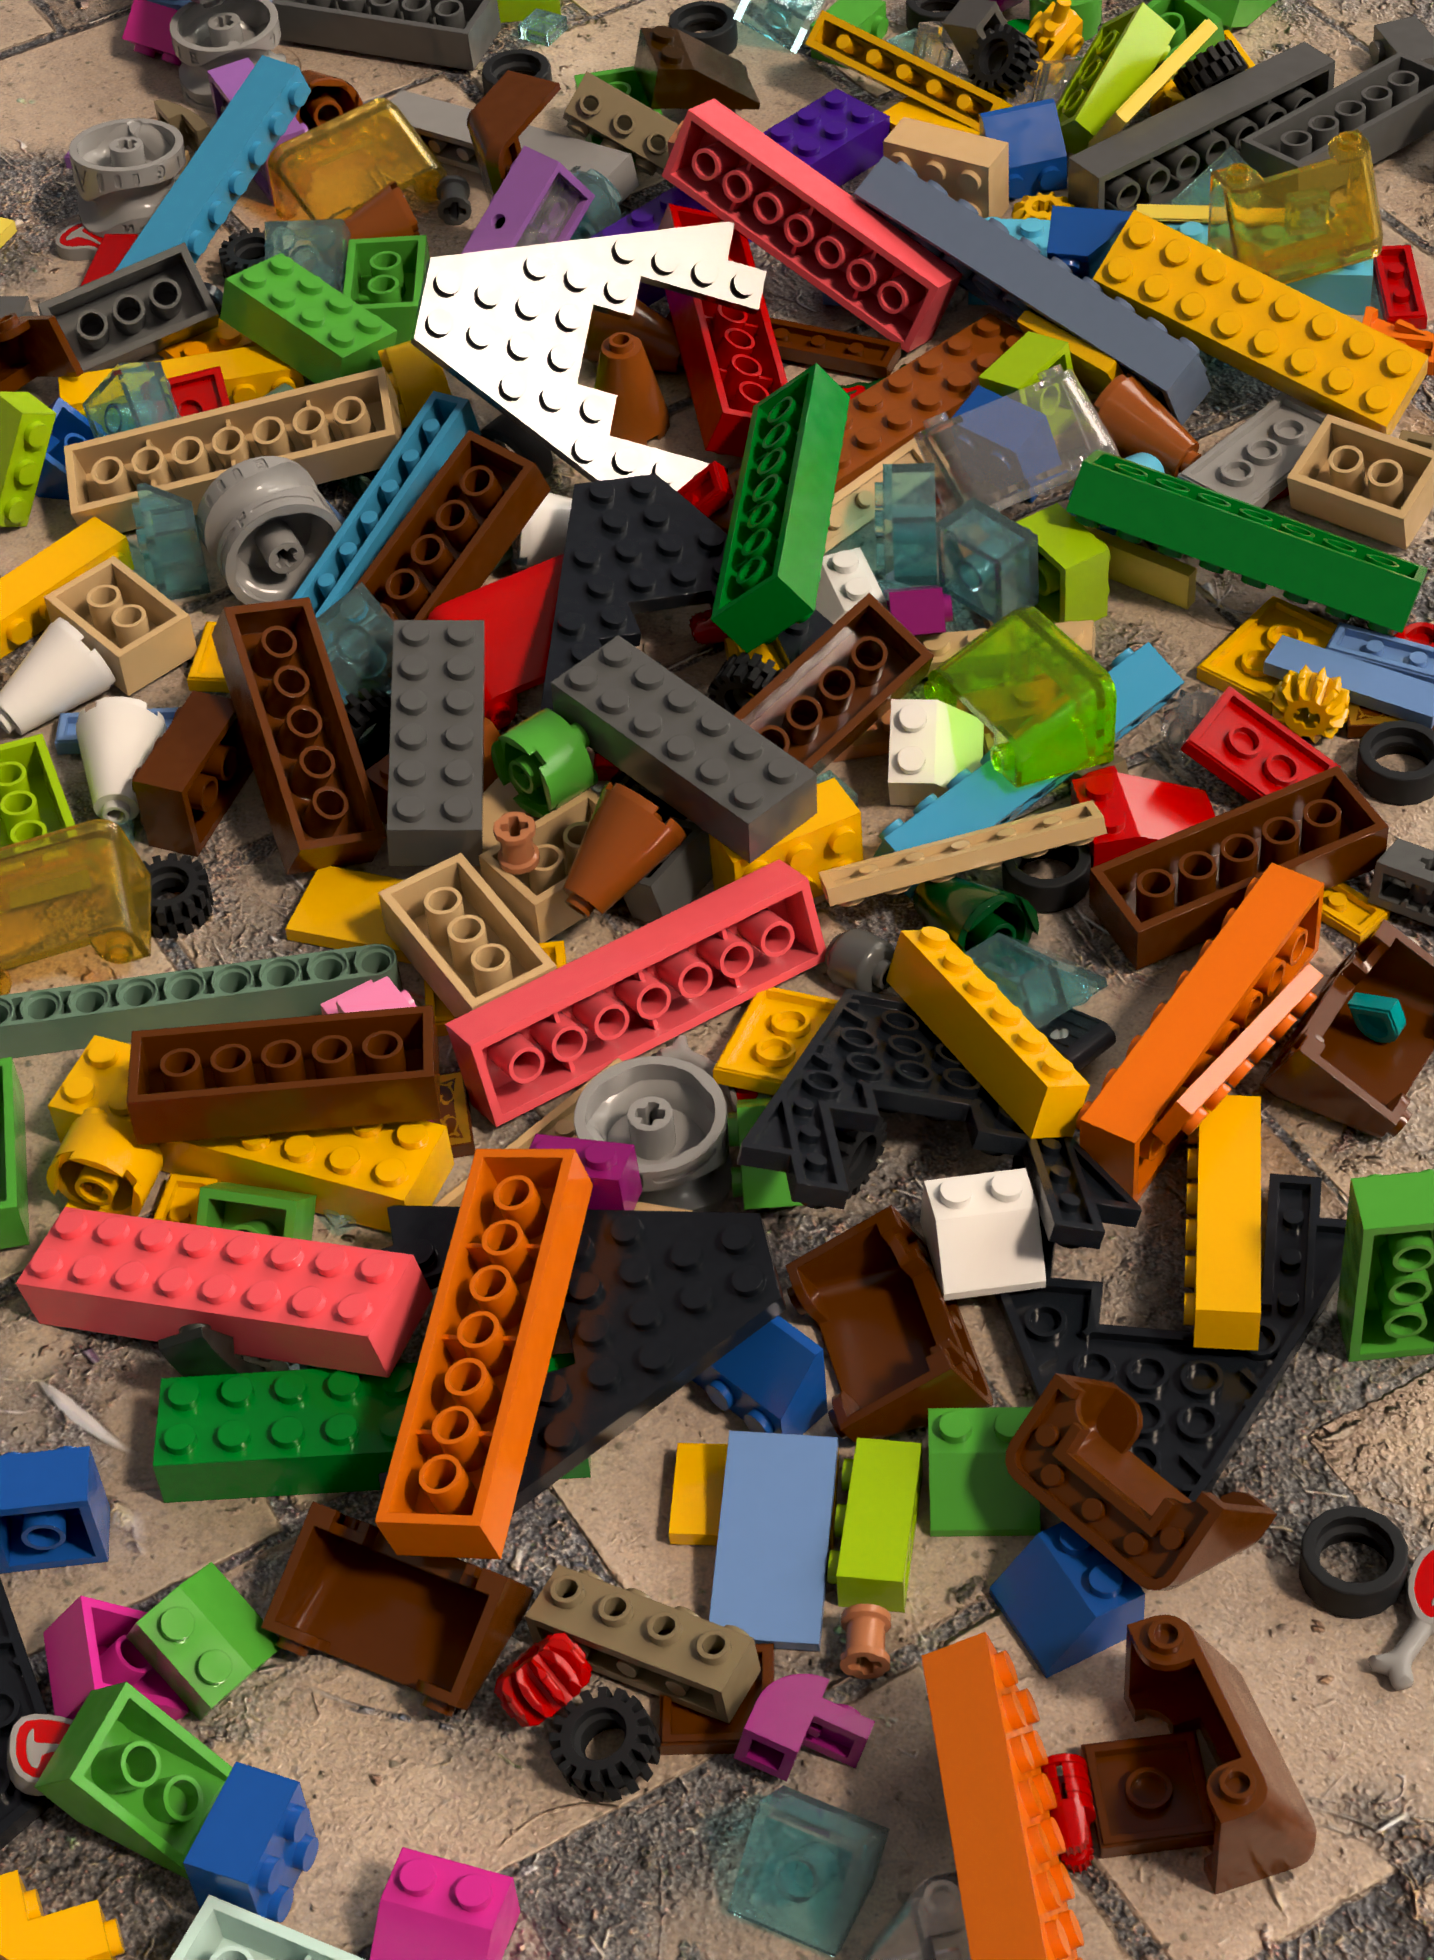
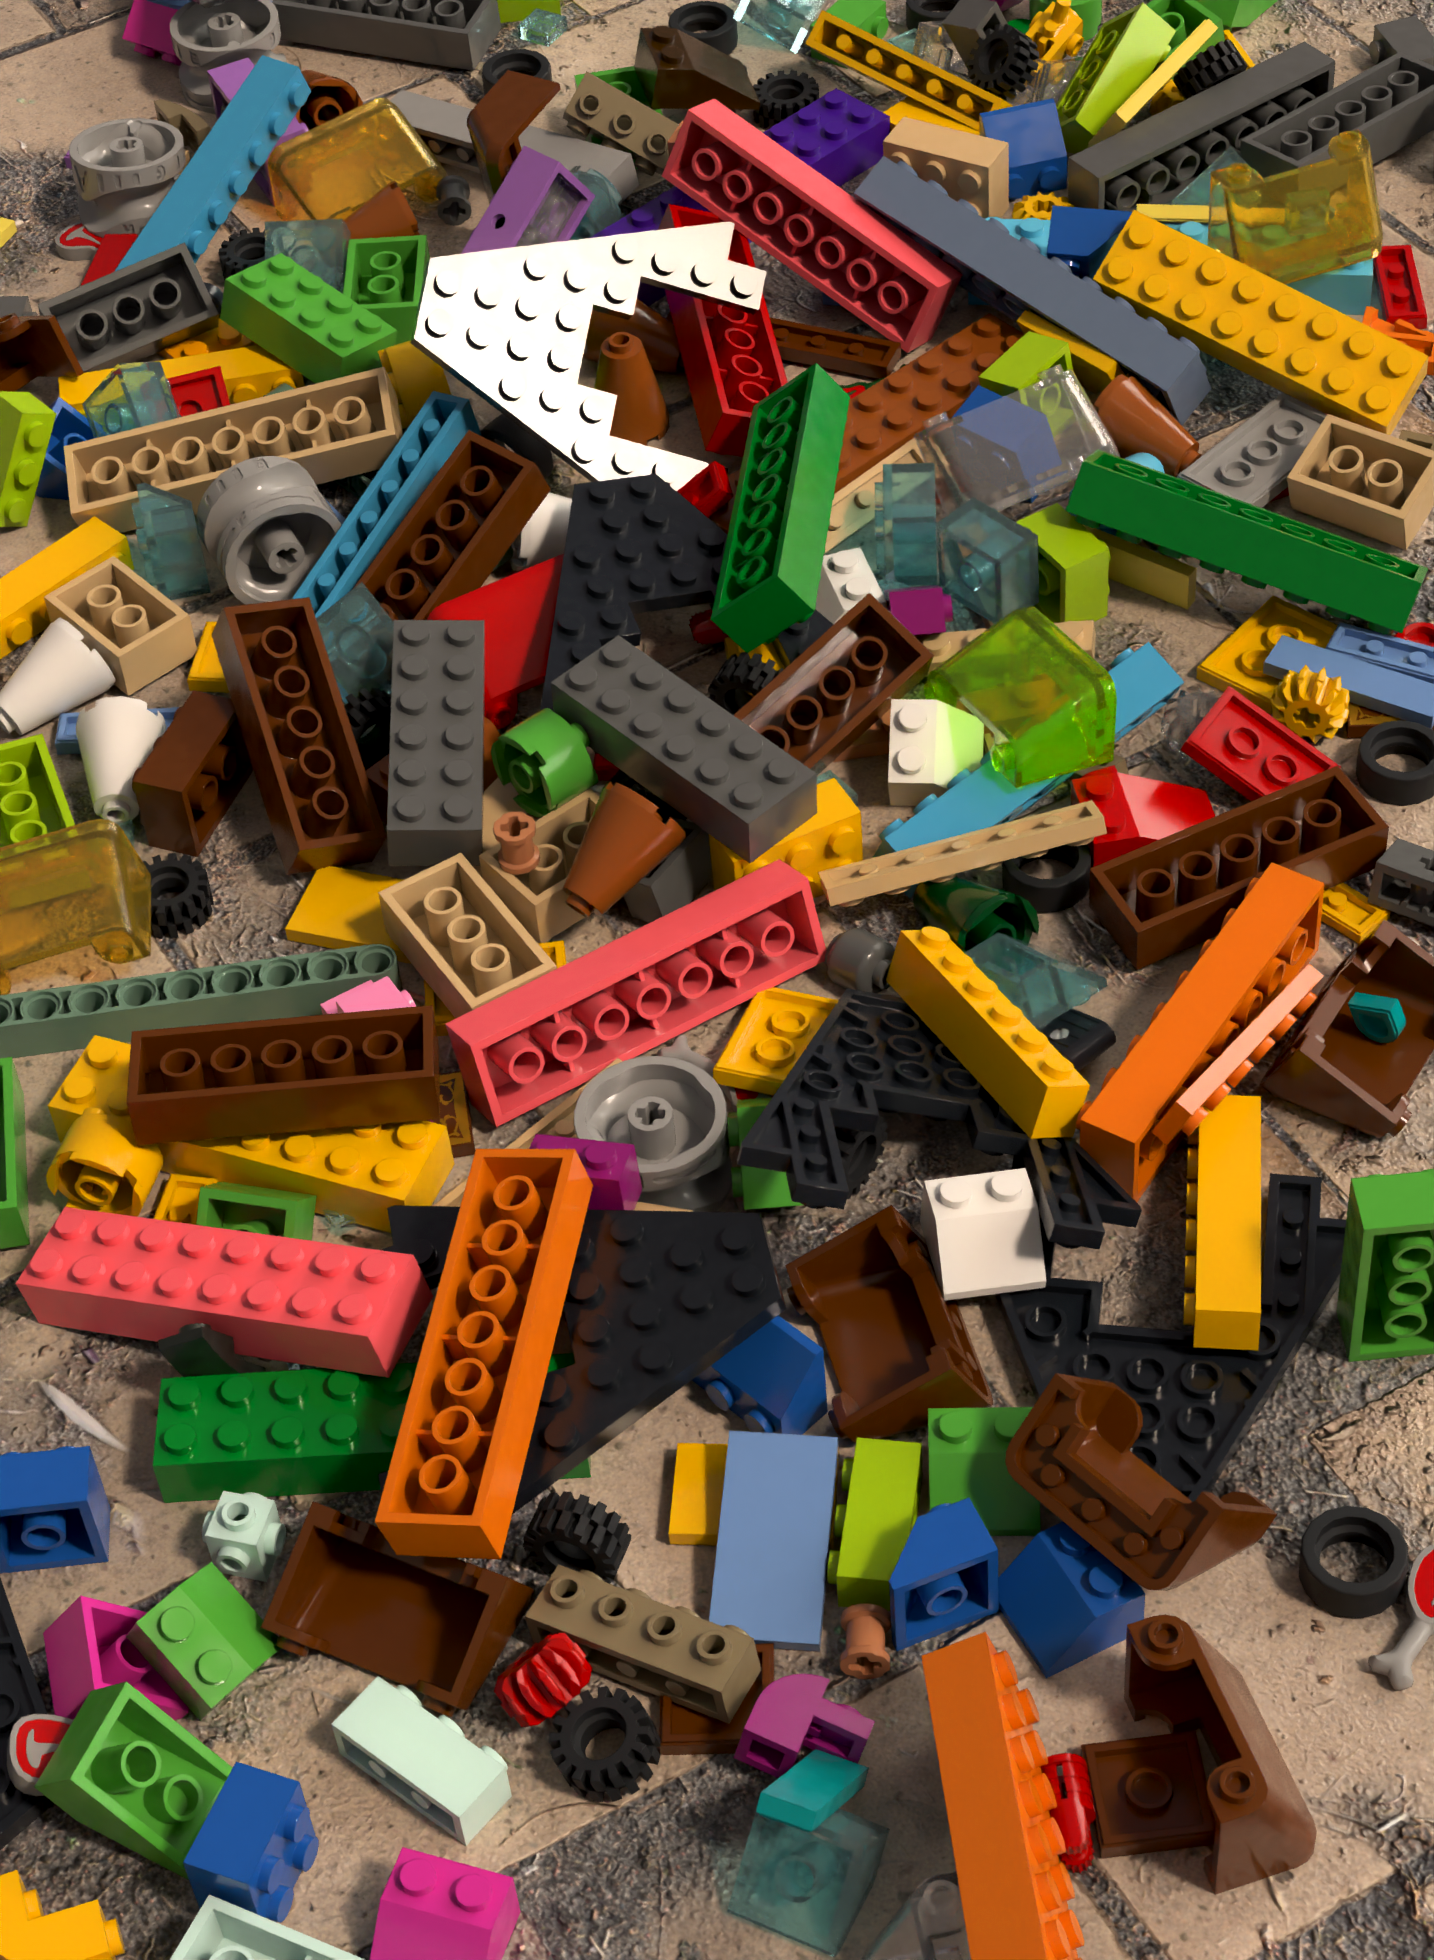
(244, 1535): none -> light aqua brick
(423, 1759): none -> light aqua brick
(576, 1536): none -> black tyre
(783, 96): none -> black tyre
(812, 1790): none -> teal tile
(943, 1575): none -> blue slope

